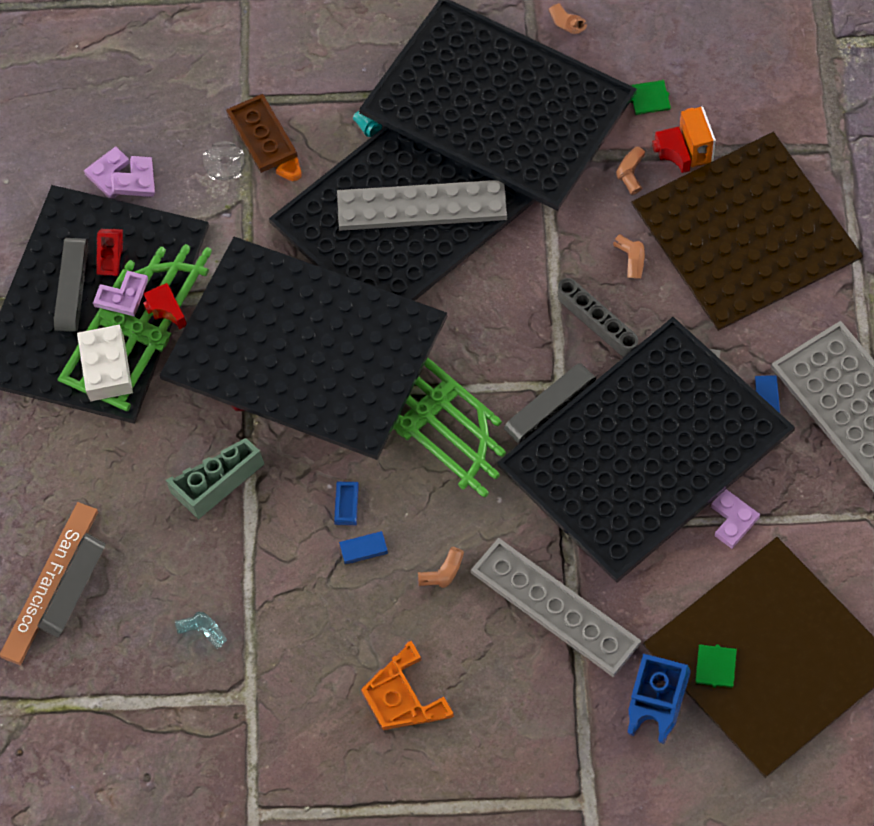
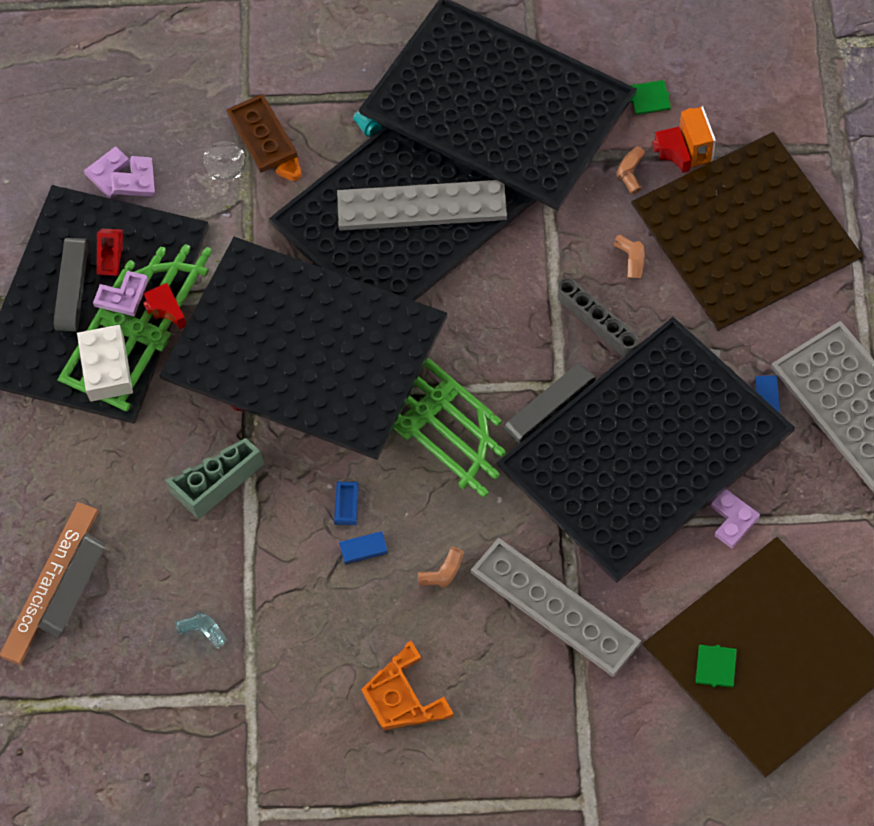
(568, 22): nougat arm -> none
(657, 703): blue brick -> none

